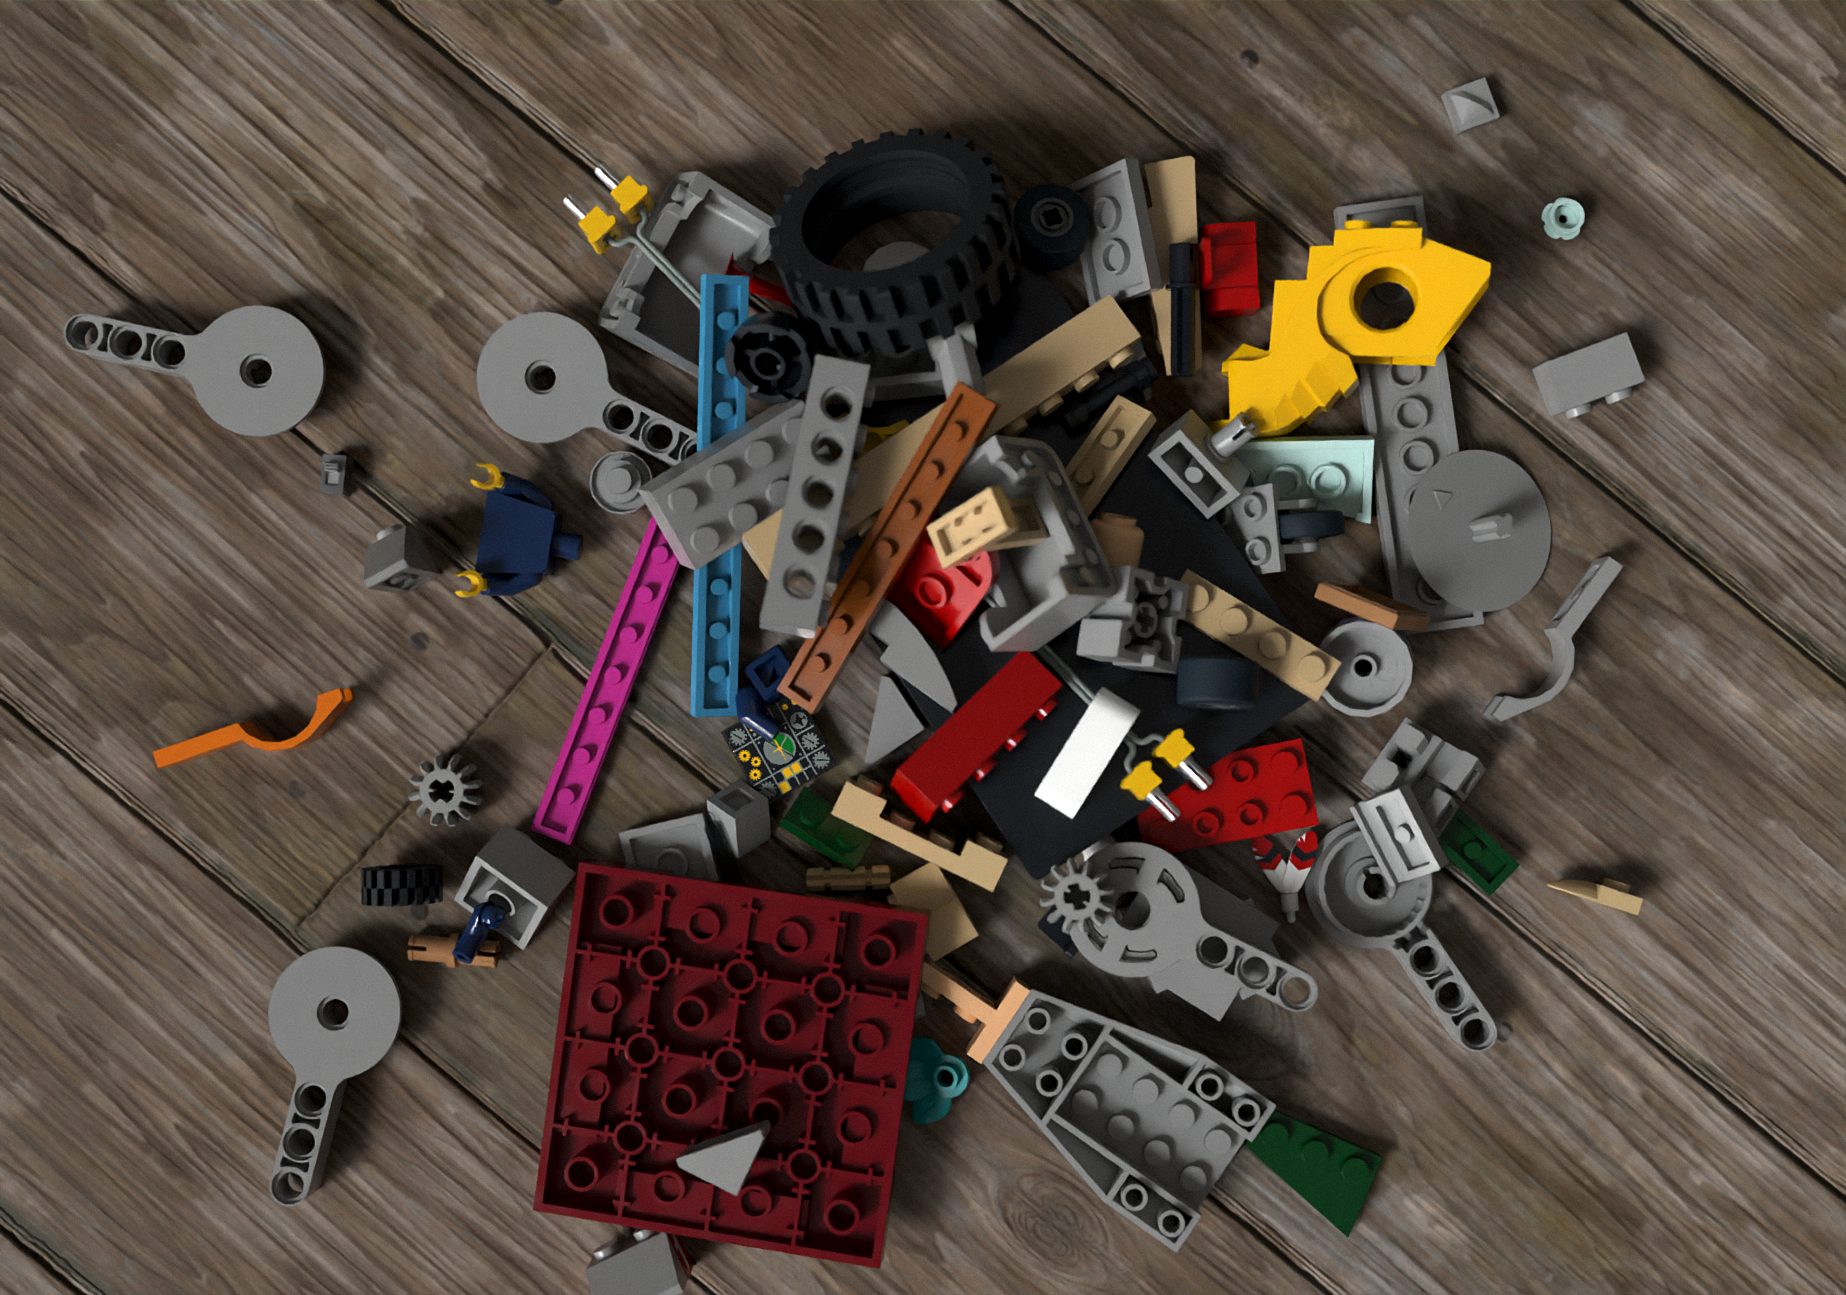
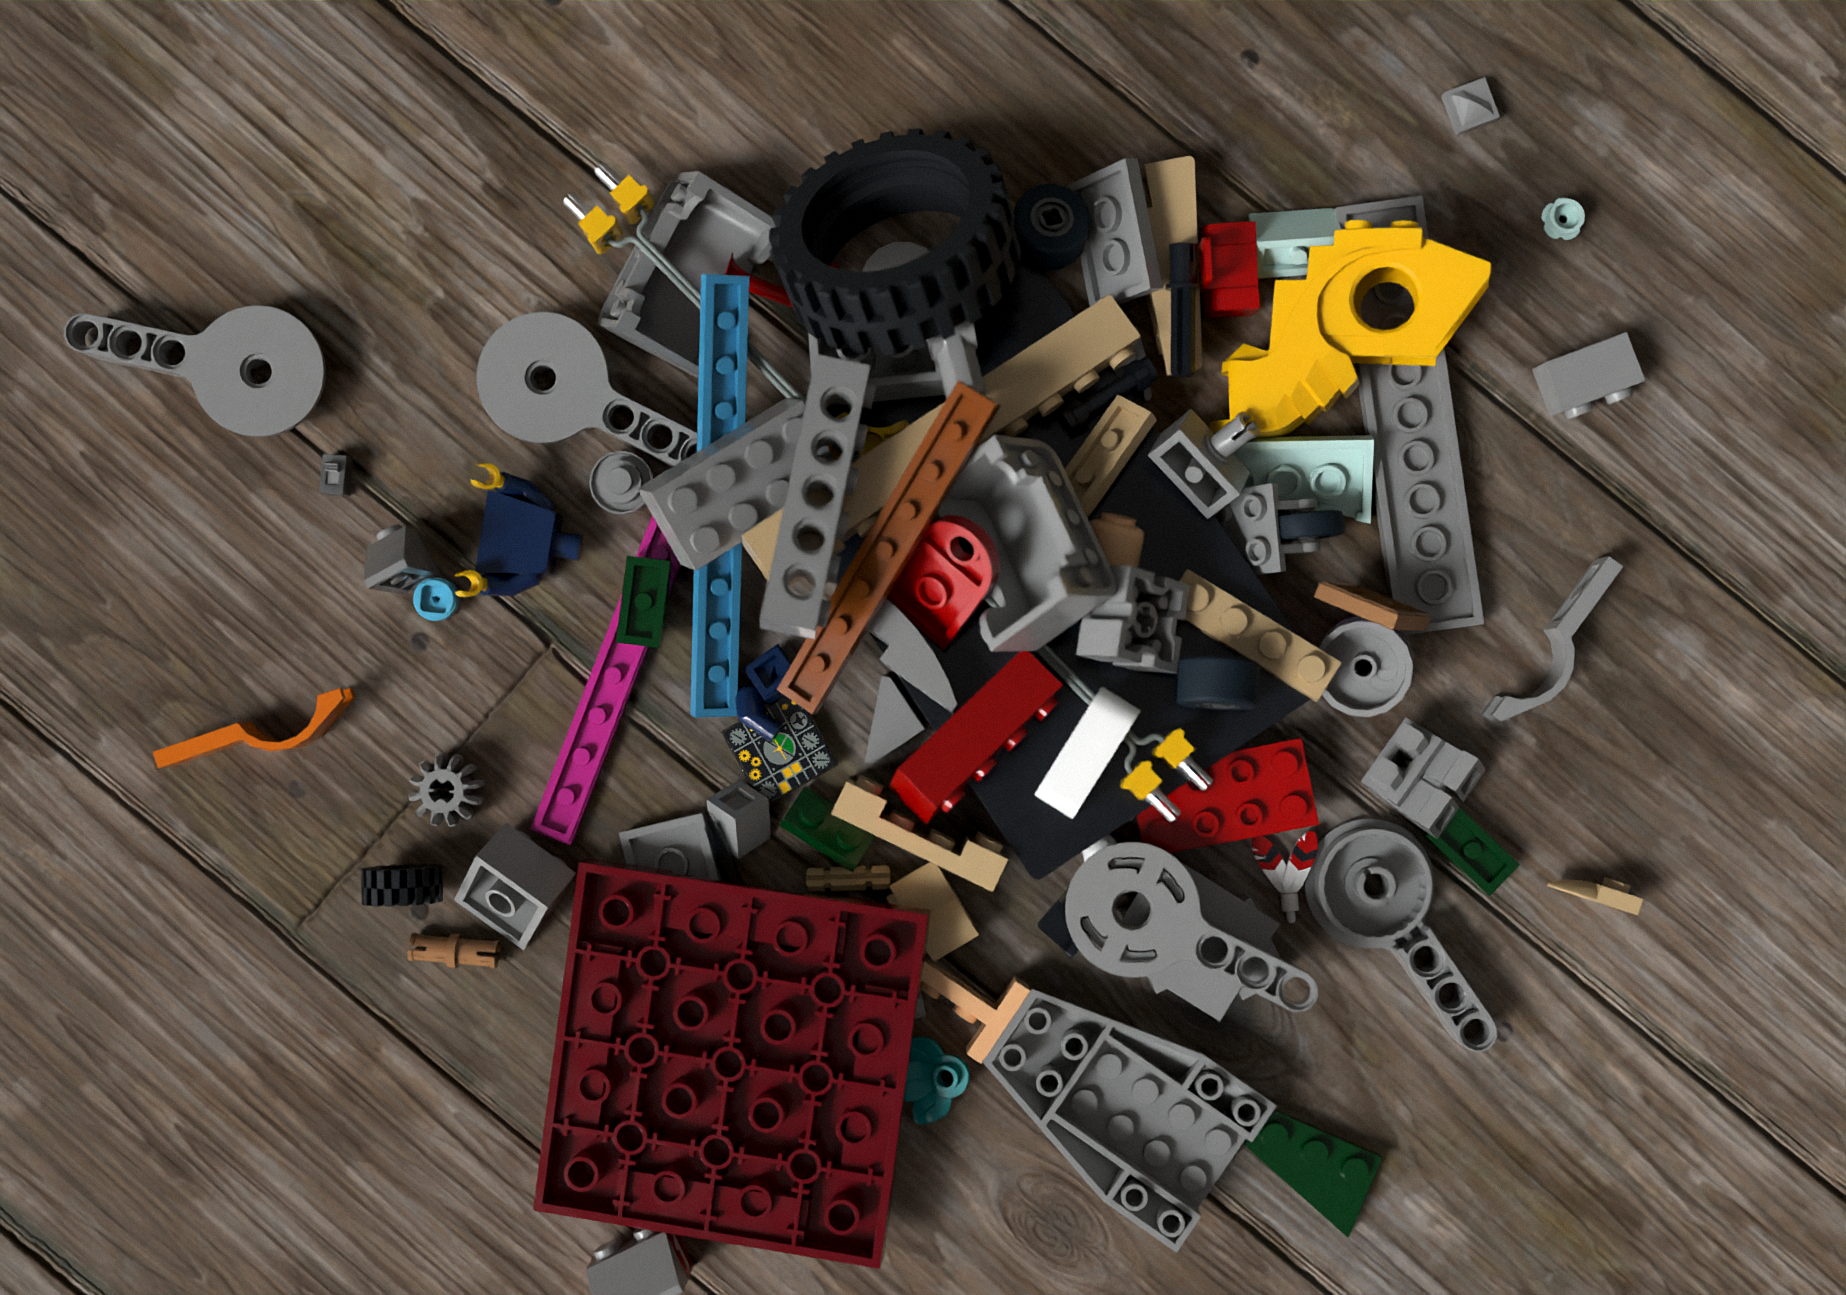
(325, 1050): light grey beam -> none
(436, 599): none -> medium azure tile
(483, 919): dark blue arm -> none
(644, 601): none -> dark green plate
(726, 1158): light grey slope -> none
(772, 356): black cylinder -> none
(986, 524): tan bracket -> none
(1069, 908): light grey gear -> none
(1286, 239): none -> light aqua panel
(1399, 835): light grey plate -> none
(1504, 519): light grey piece -> none

